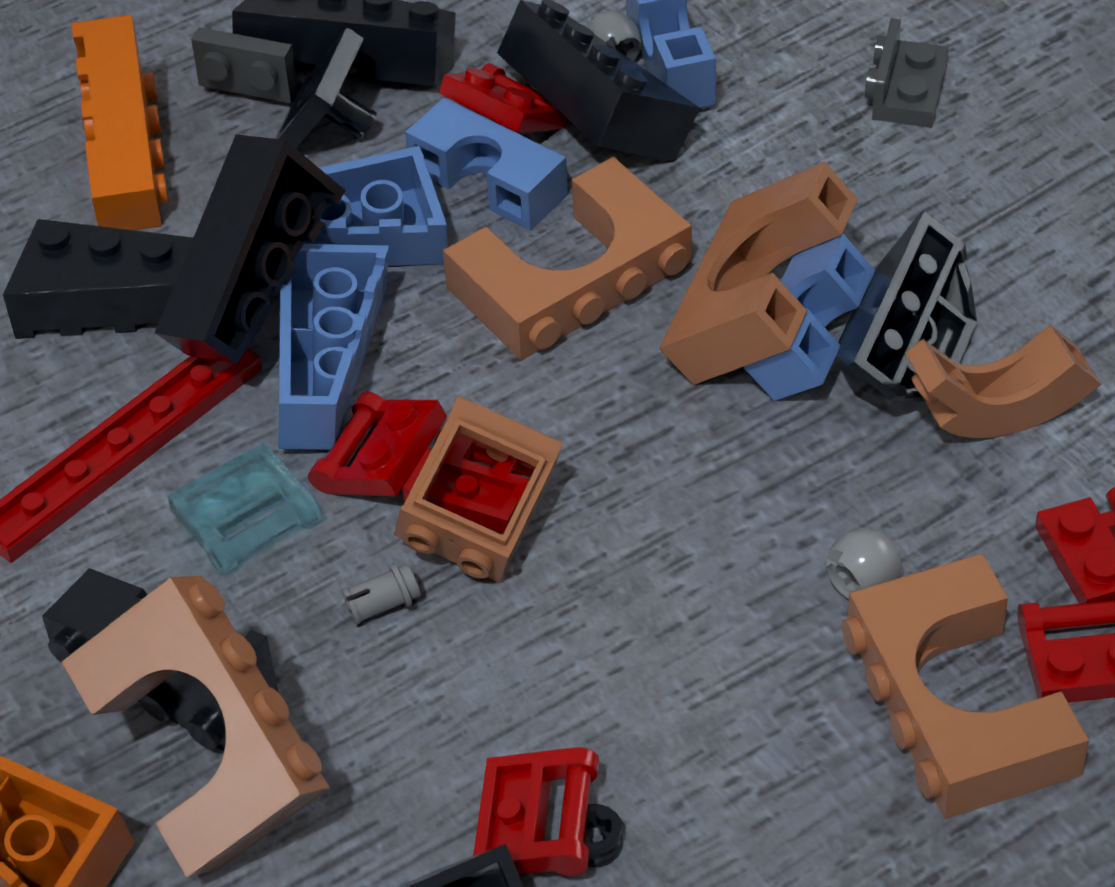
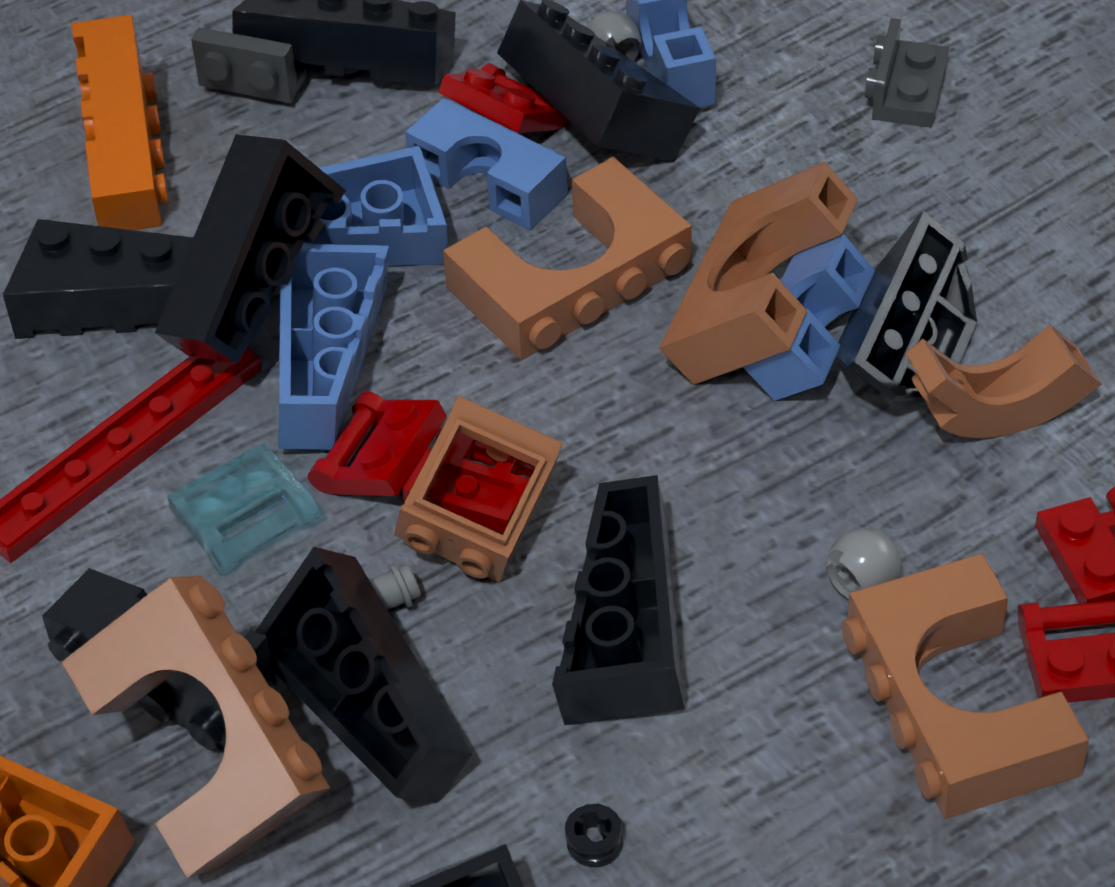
(322, 96): black tile -> none
(361, 678): none -> black wedge
(517, 809): red plate -> none
(623, 624): none -> black wedge

